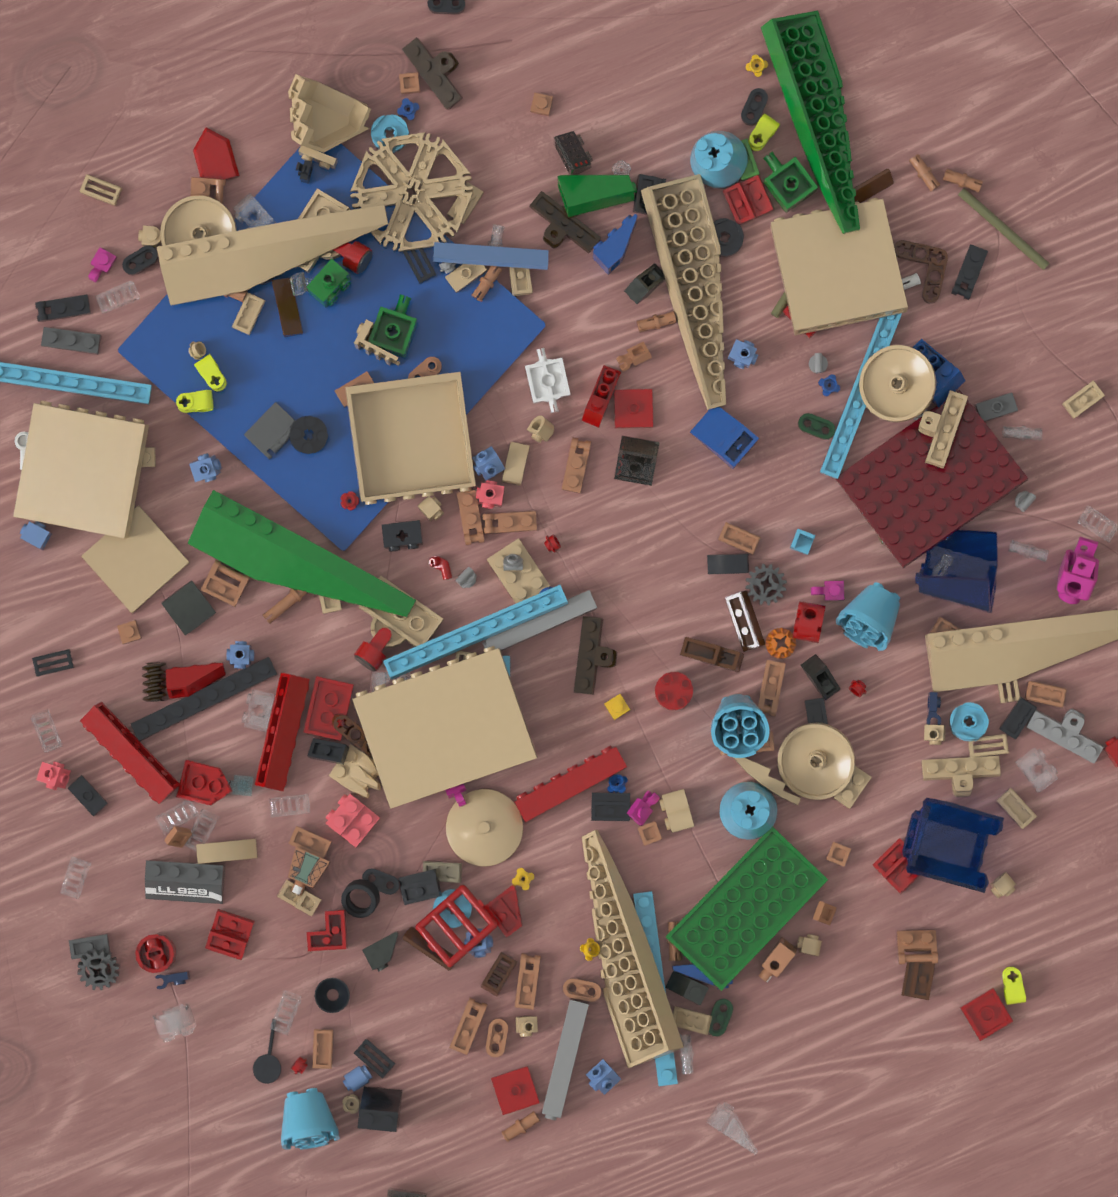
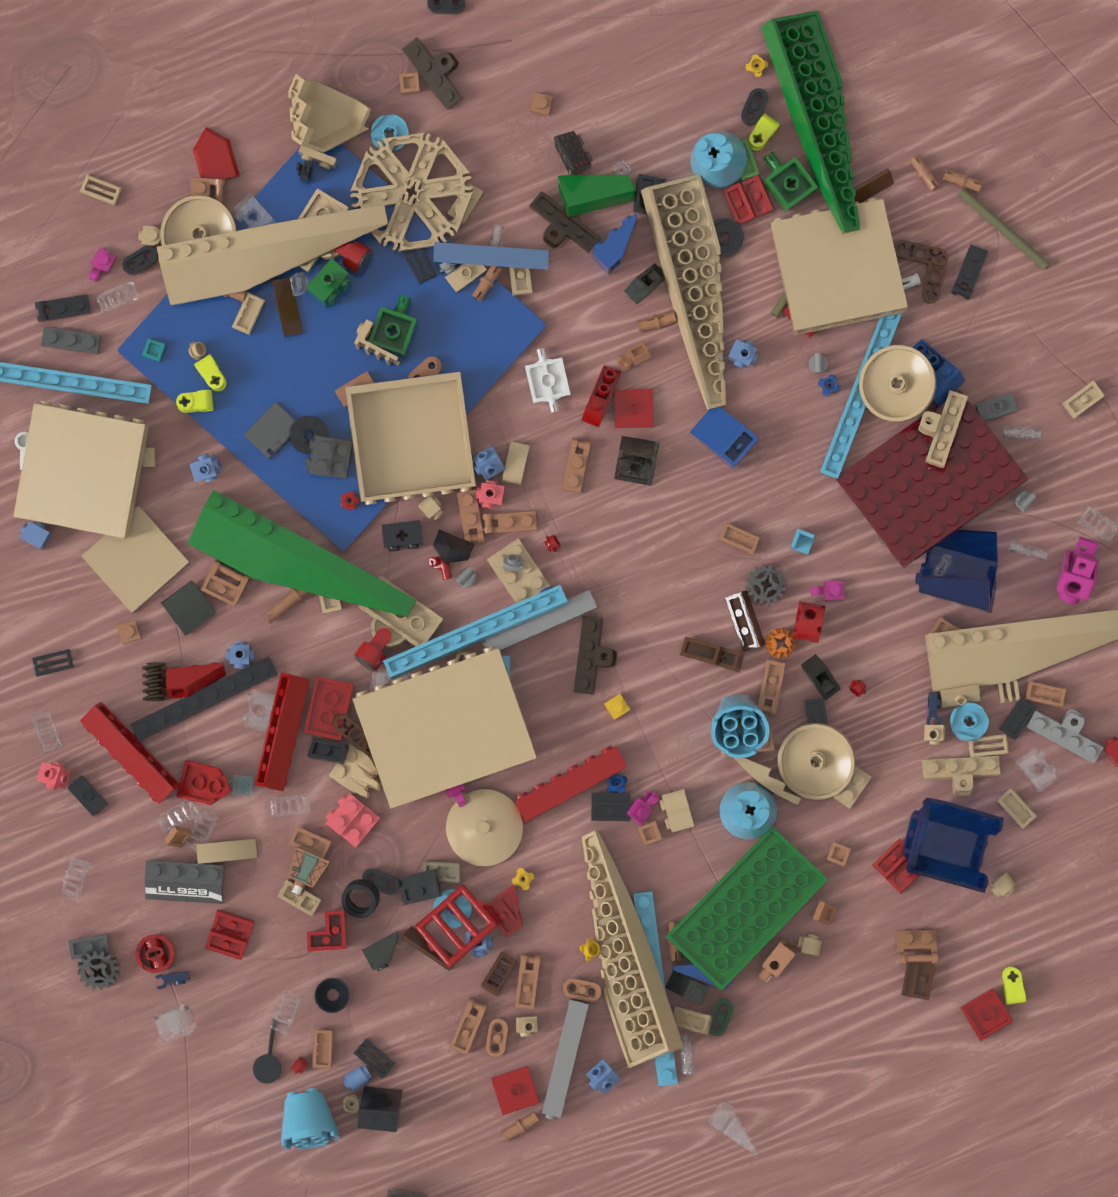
(154, 350): none -> teal tile
(328, 456): none -> dark grey plate
(407, 104): blue plate -> none
(452, 548): none -> black slope
(541, 429): tan plate -> none
(673, 691): red brick -> none
(728, 563): black slope -> none
(817, 424): dark green plate -> none
(870, 617): medium azure cone -> none
(960, 695): none -> tan plate

